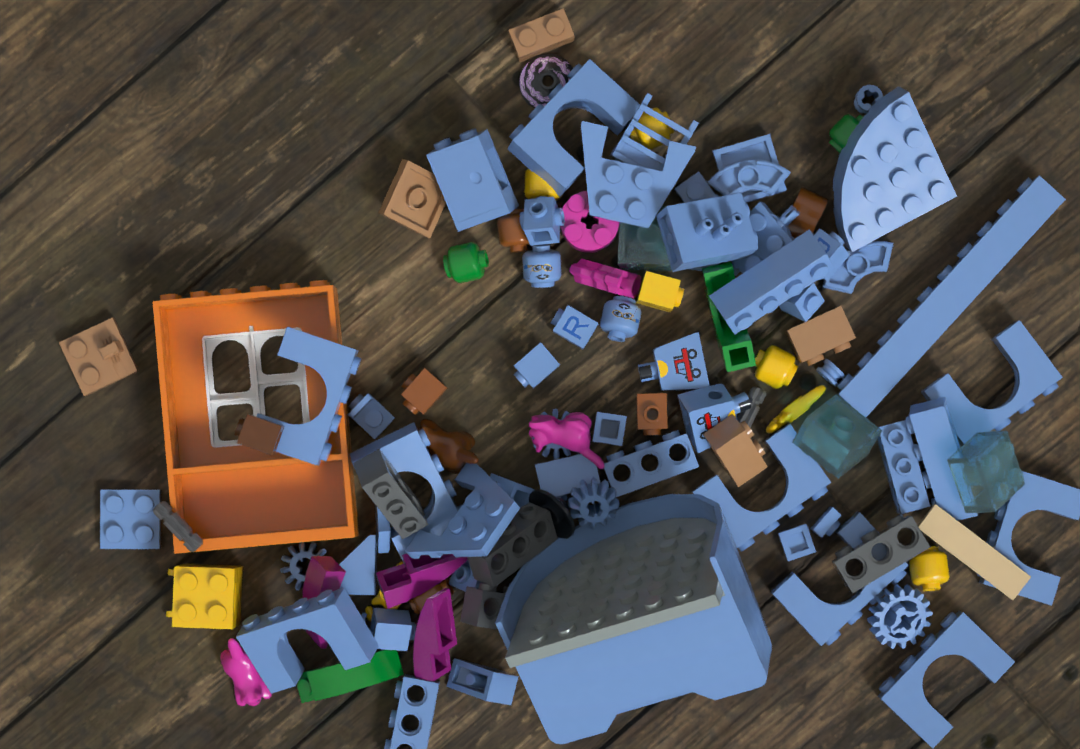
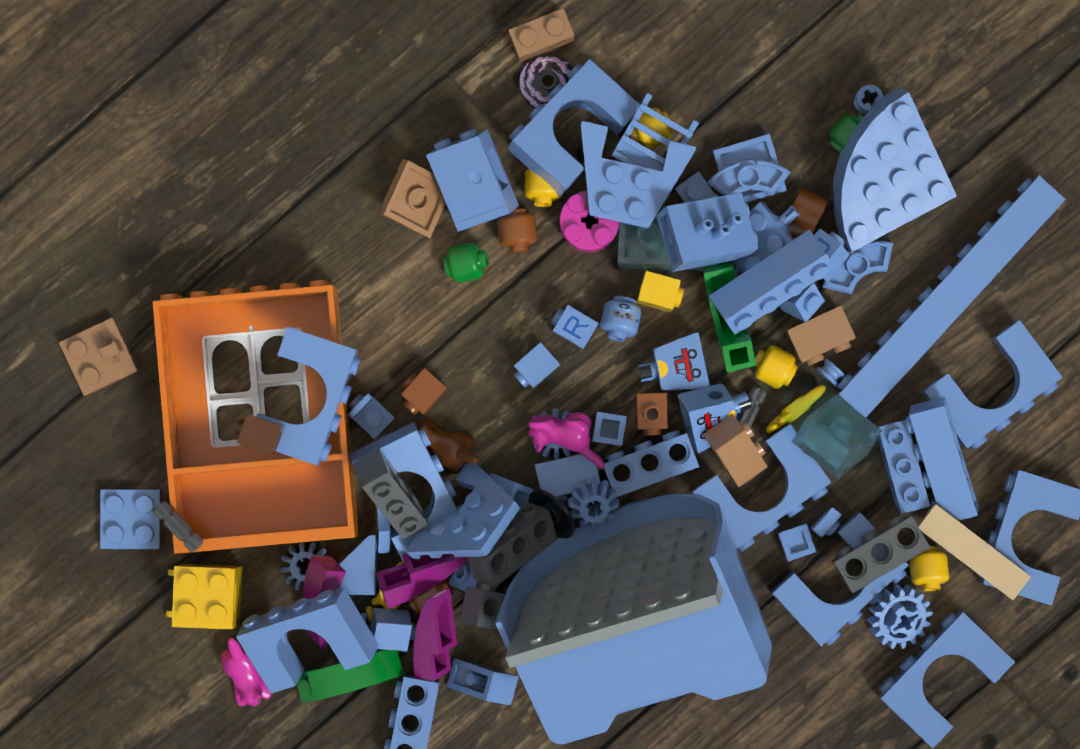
(541, 266): medium blue head -> none
(542, 220): medium blue brick -> none
(606, 278): dark pink rock -> none
(986, 472): clear light blue brick -> none

